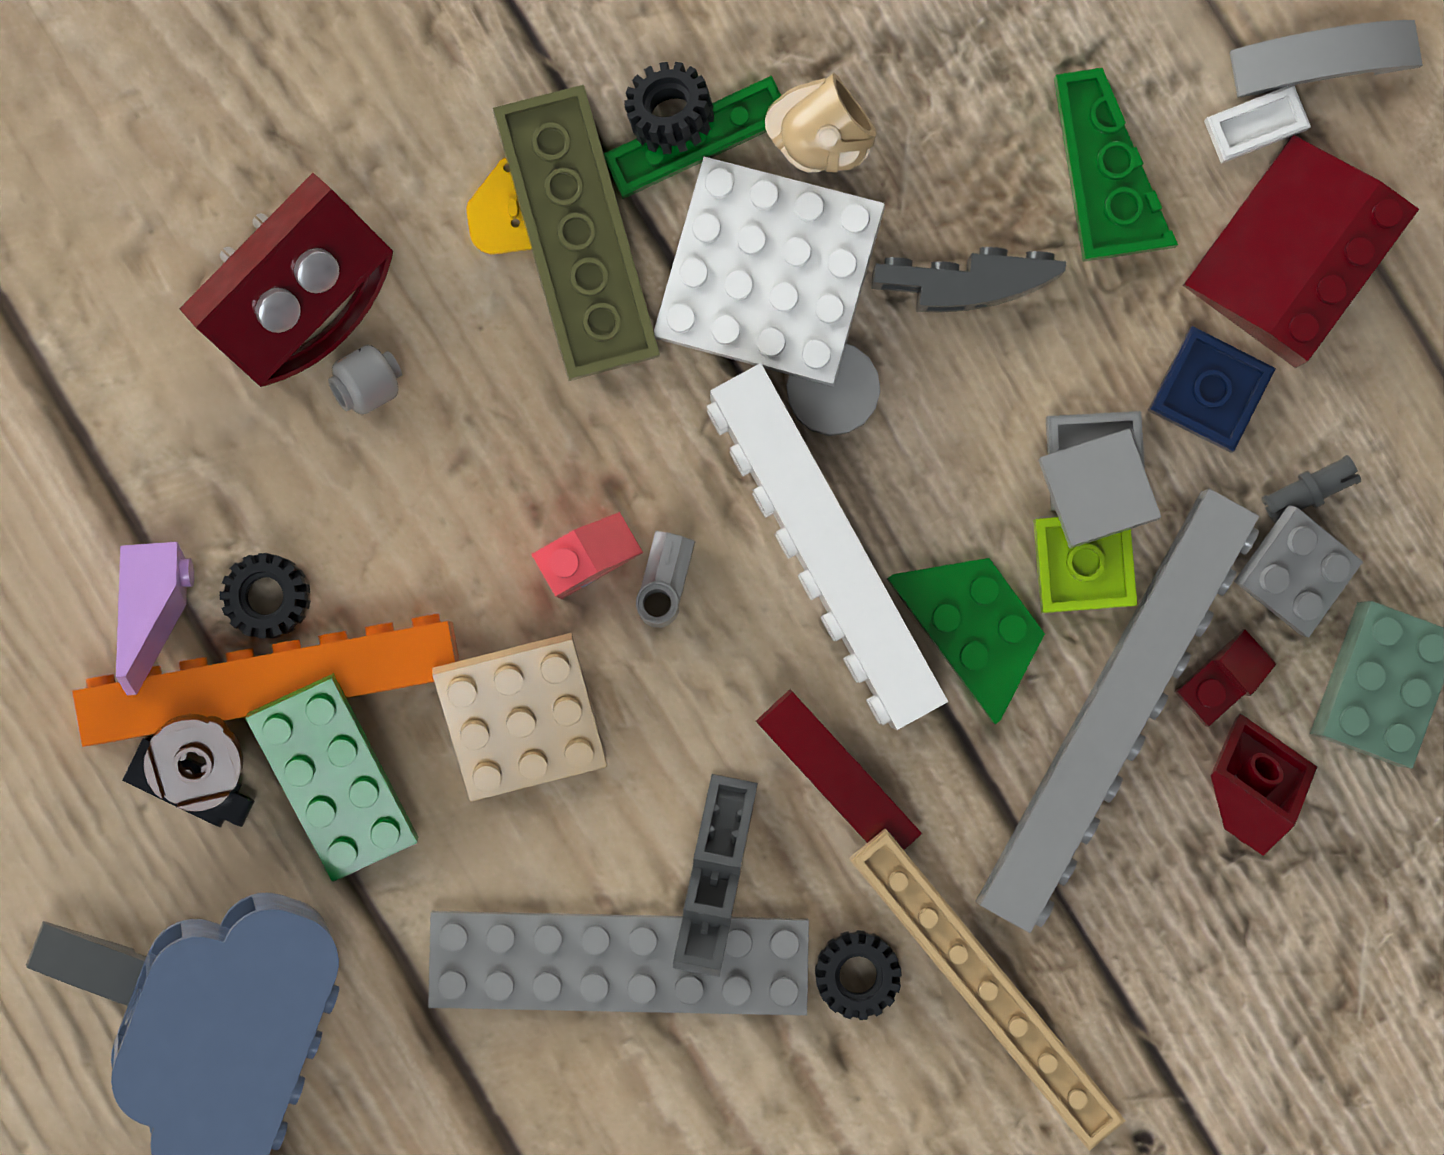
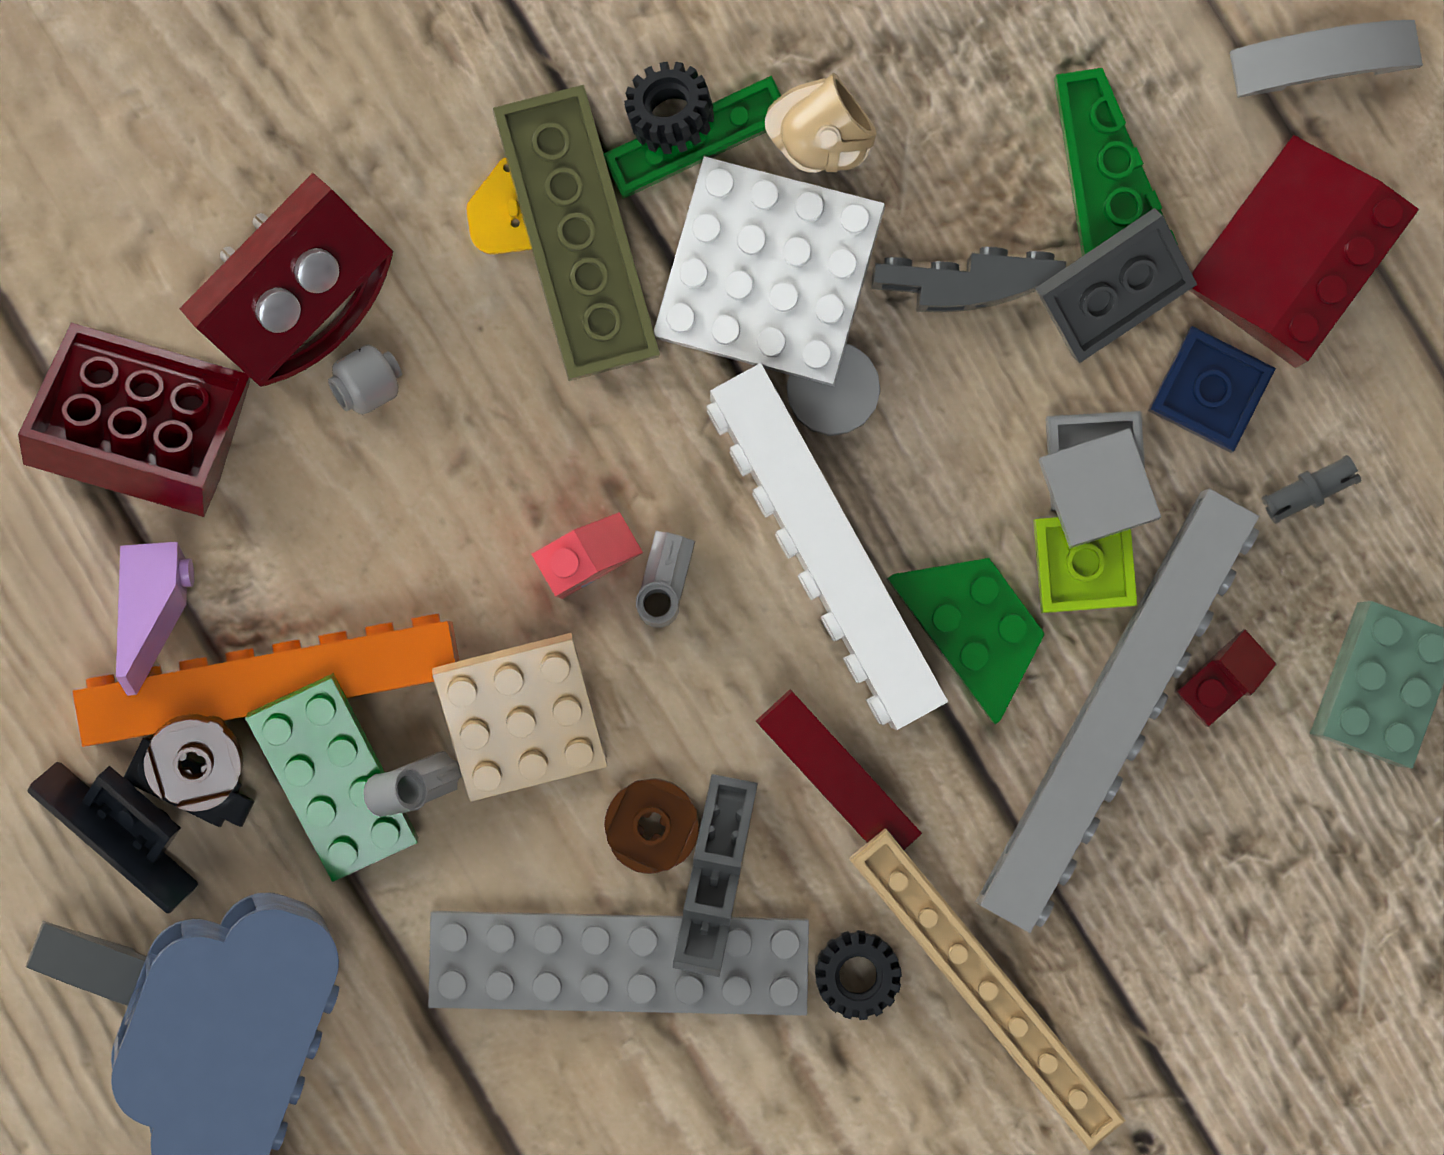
(120, 828): none -> black bracket
(134, 419): none -> dark red slope
(236, 596): black tyre -> none
(411, 785): none -> light grey piece
(660, 851): none -> reddish brown plate
(1116, 285): none -> dark grey plate
(1257, 123): white tile -> none
(1259, 785): dark red slope -> none
(1298, 571): light grey plate -> none

